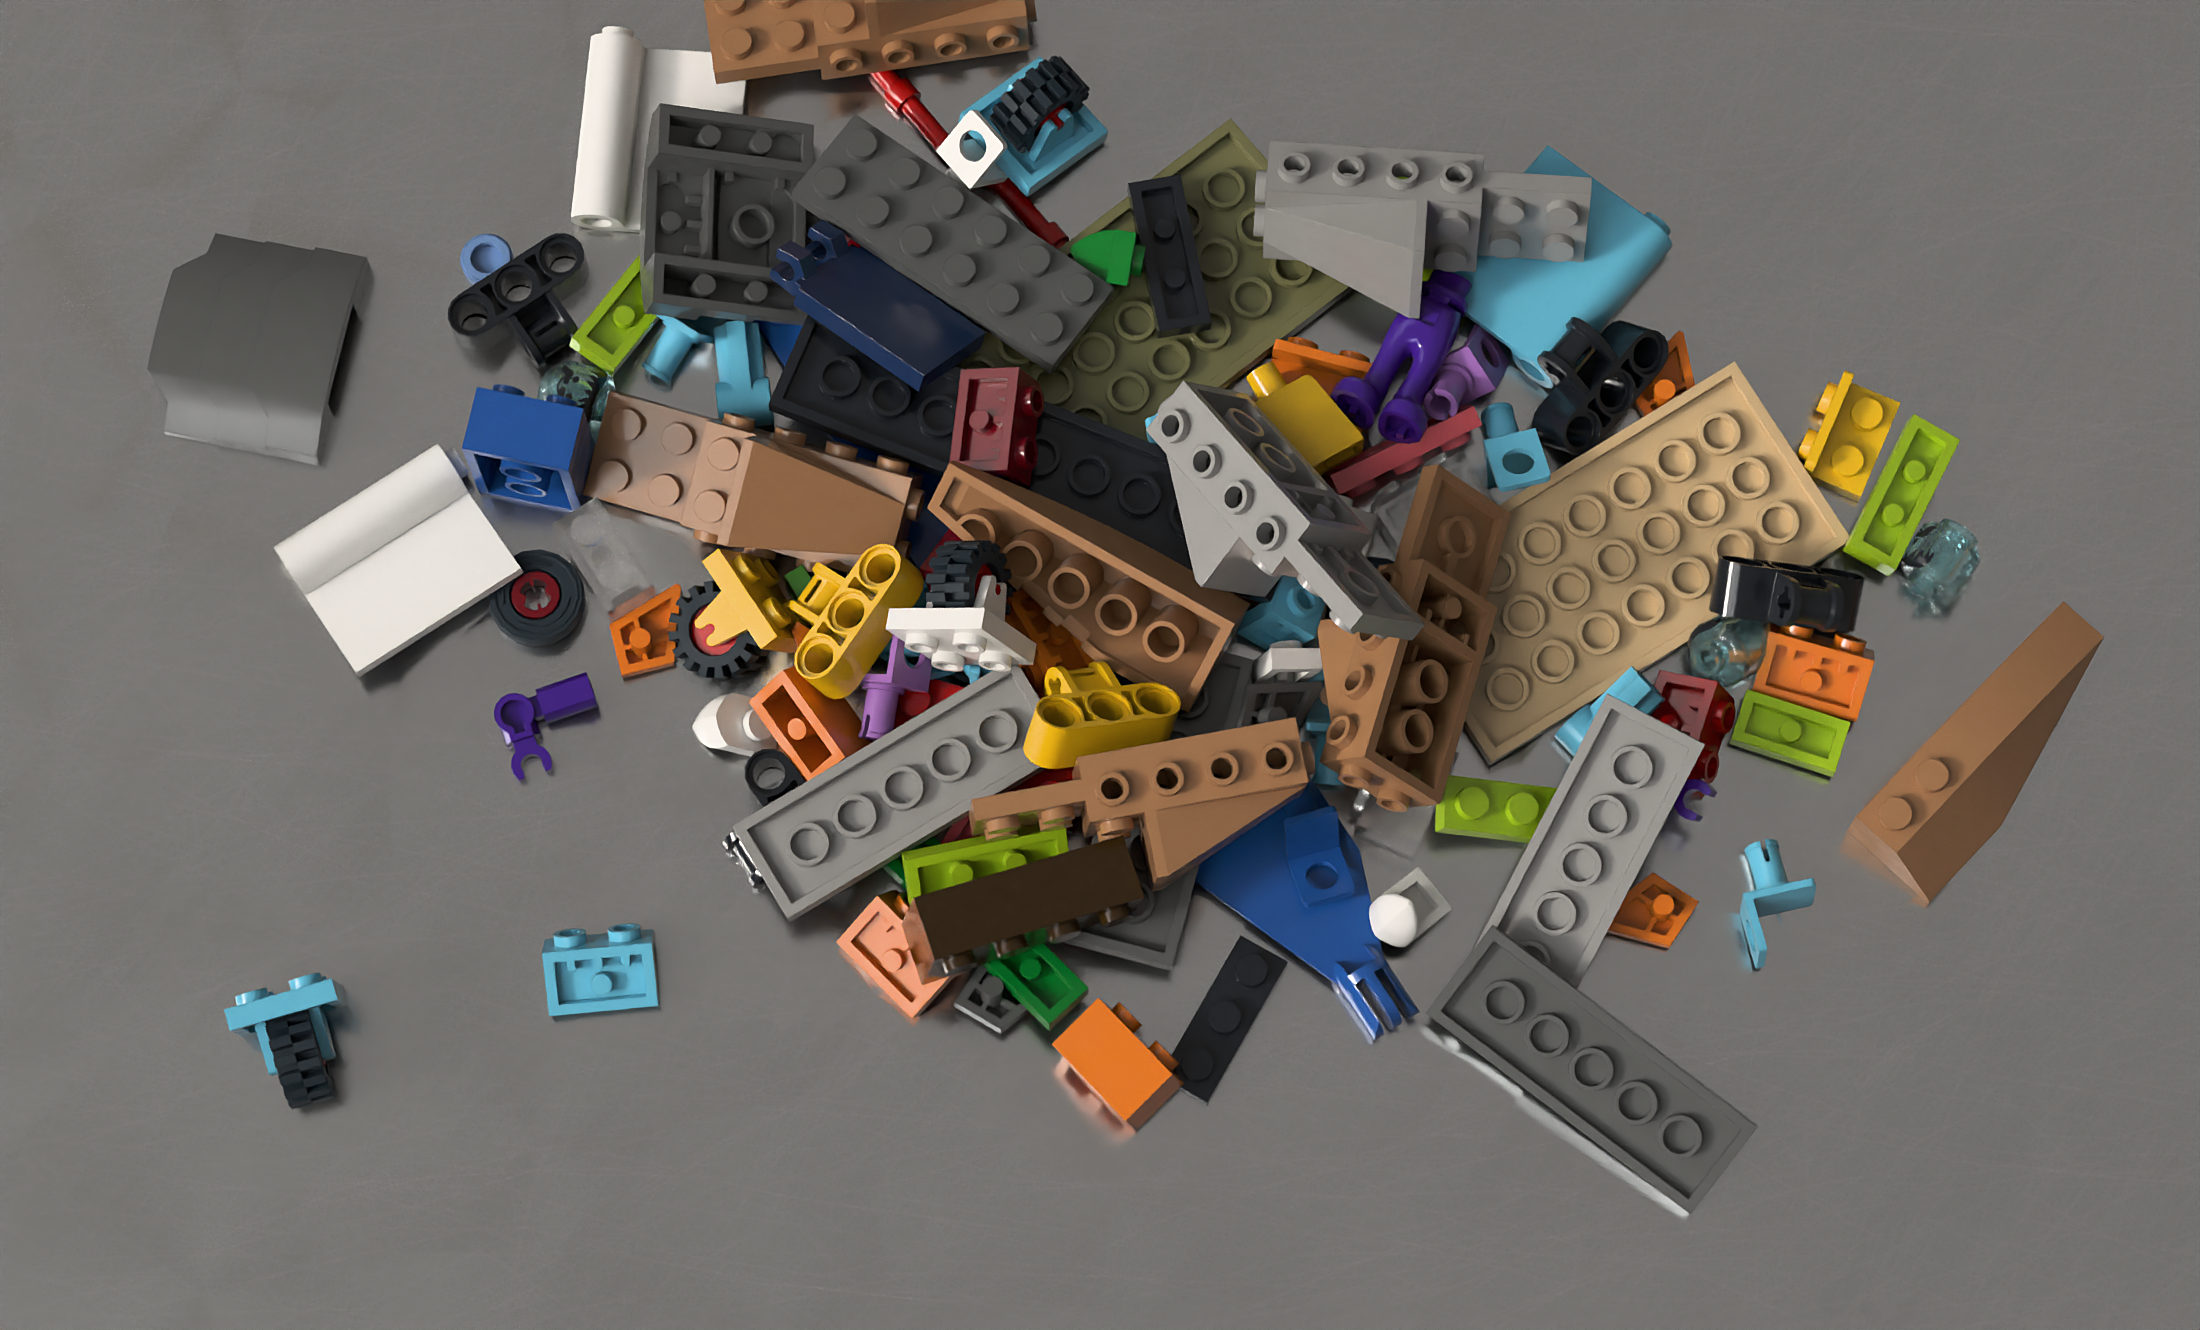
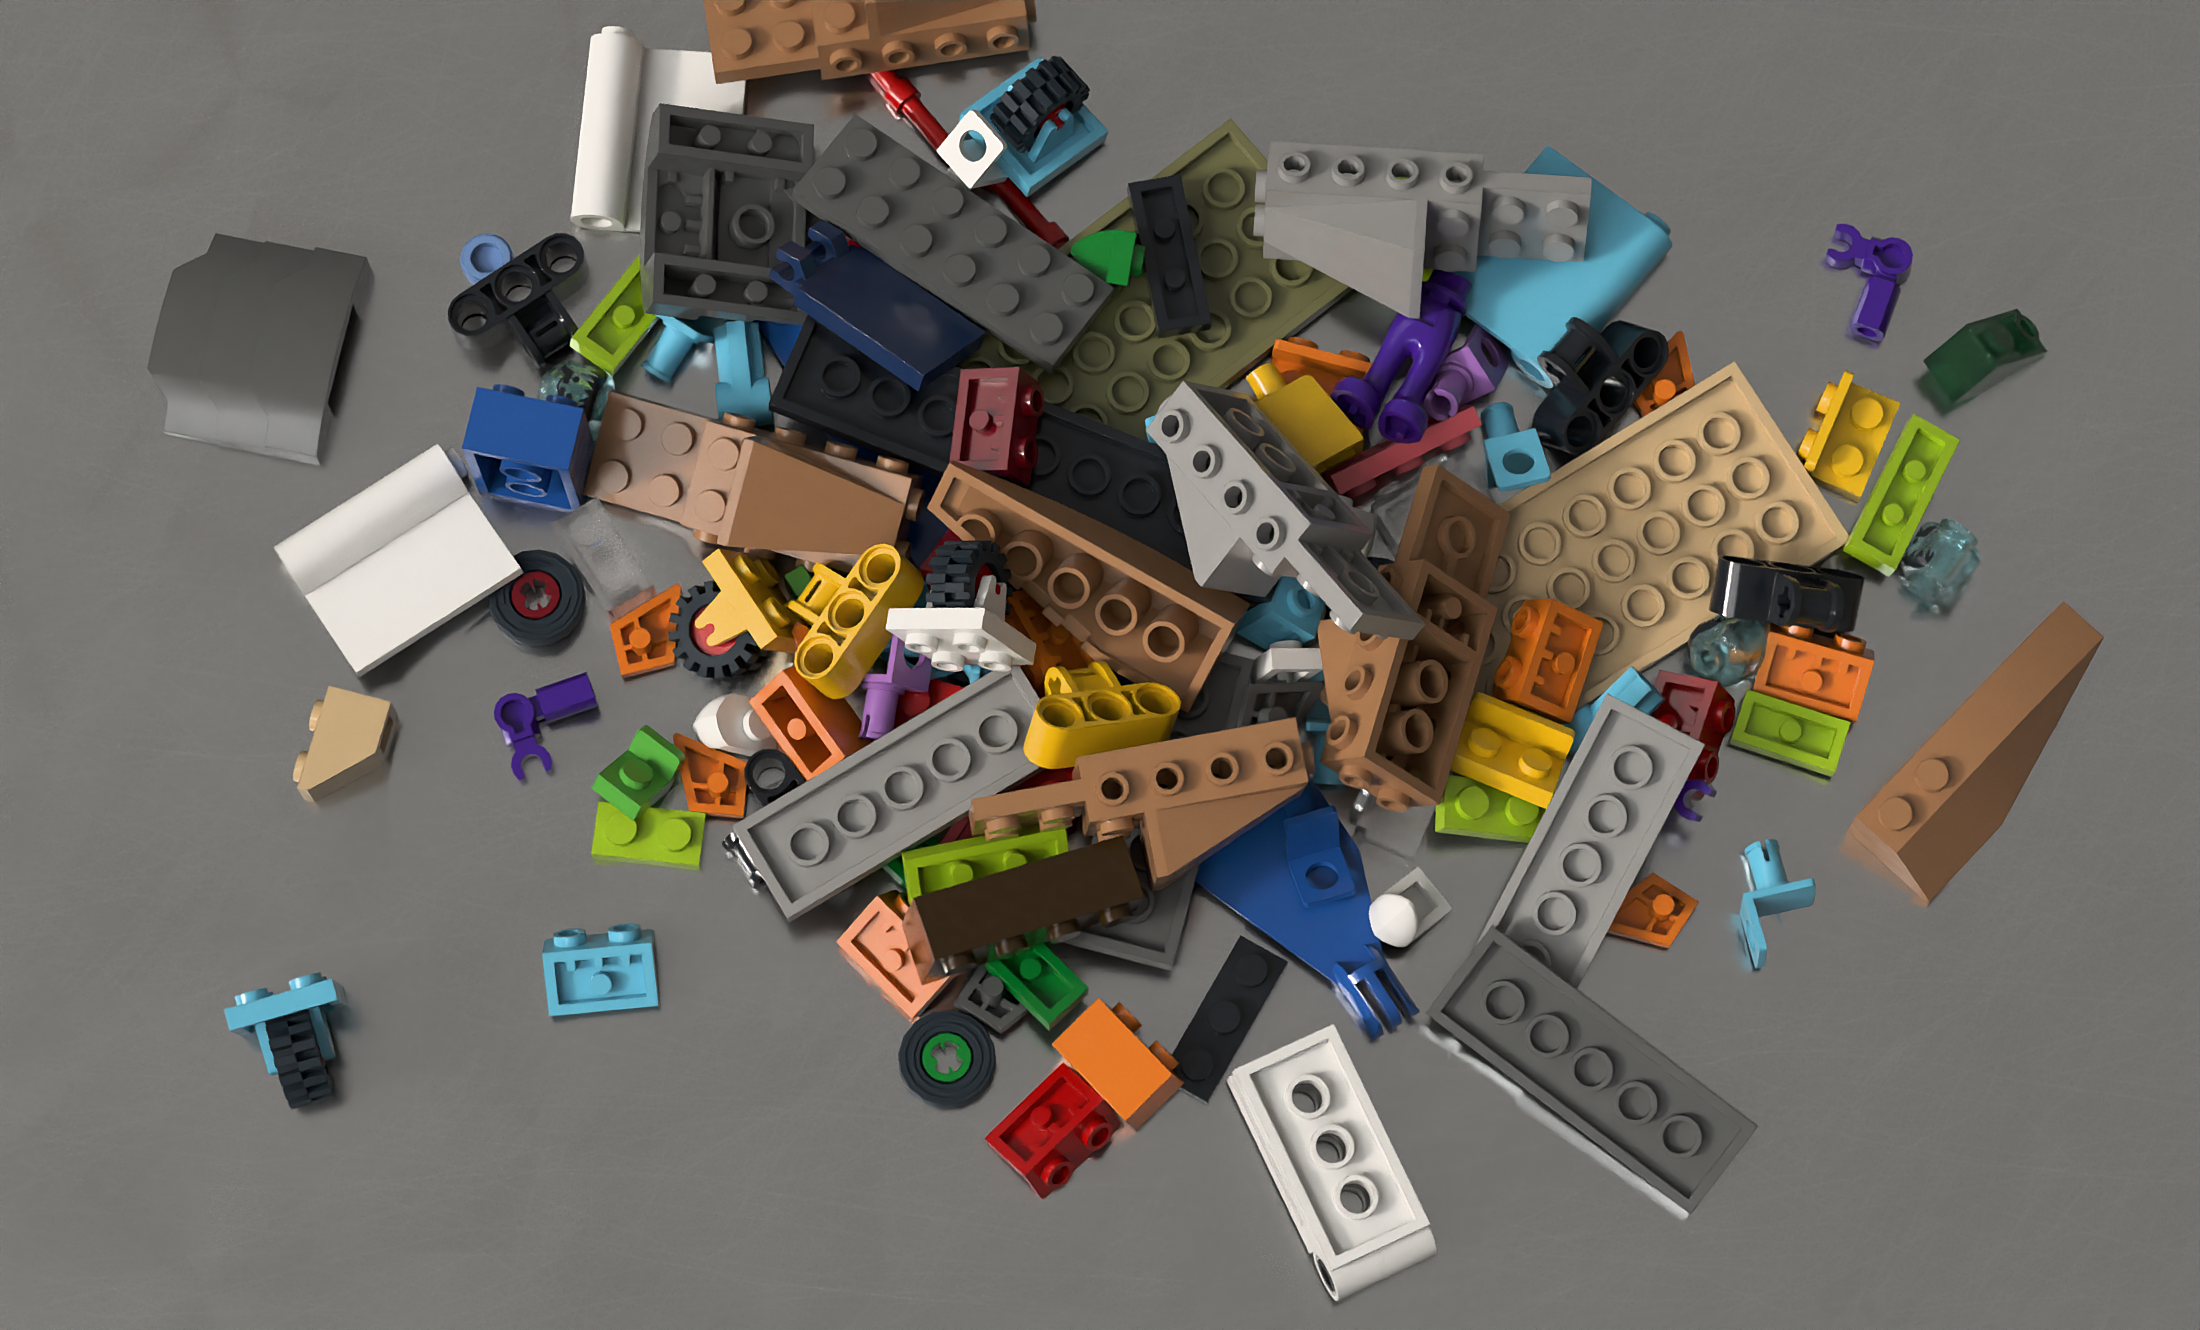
(346, 742): none -> tan slope
(640, 773): none -> bright green bracket
(653, 838): none -> lime plate
(712, 779): none -> orange piece
(919, 1067): none -> black bush
(1054, 1130): none -> red bracket
(1346, 1246): none -> white hinge
(1512, 749): none -> yellow bracket
(1547, 659): none -> orange bracket
(1890, 265): none -> dark purple bar
(1985, 354): none -> clear green slope

